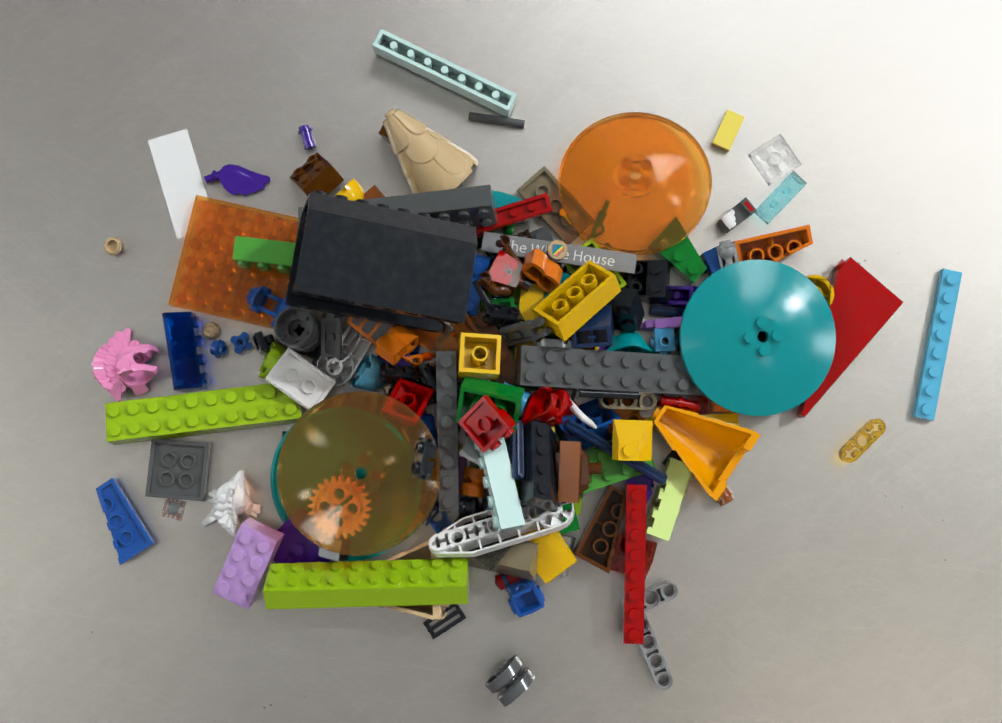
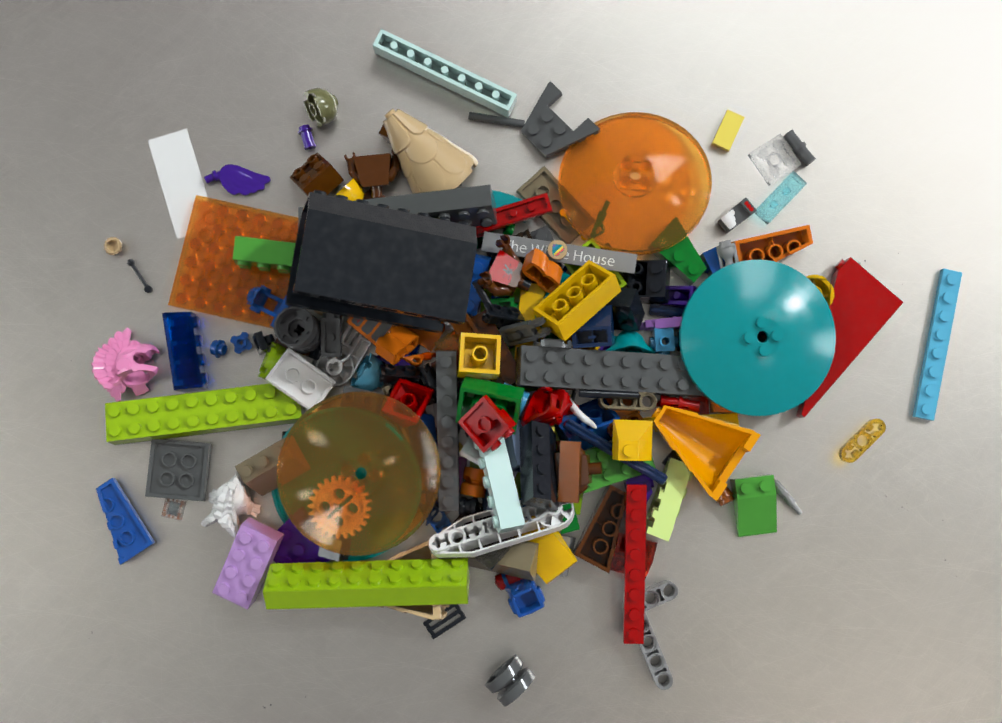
(148, 289): none -> black hinge
(211, 330): tan piece -> none
(261, 469): none -> dark tan slope
(320, 106): none -> olive cylinder
(373, 171): none -> reddish brown torso
(421, 467): black hinge -> none
(518, 453): dark blue axle -> none
(549, 131): none -> dark grey wing
(755, 505): none -> bright green slope
(782, 492): none -> light grey hand
(799, 147): none -> dark grey pin

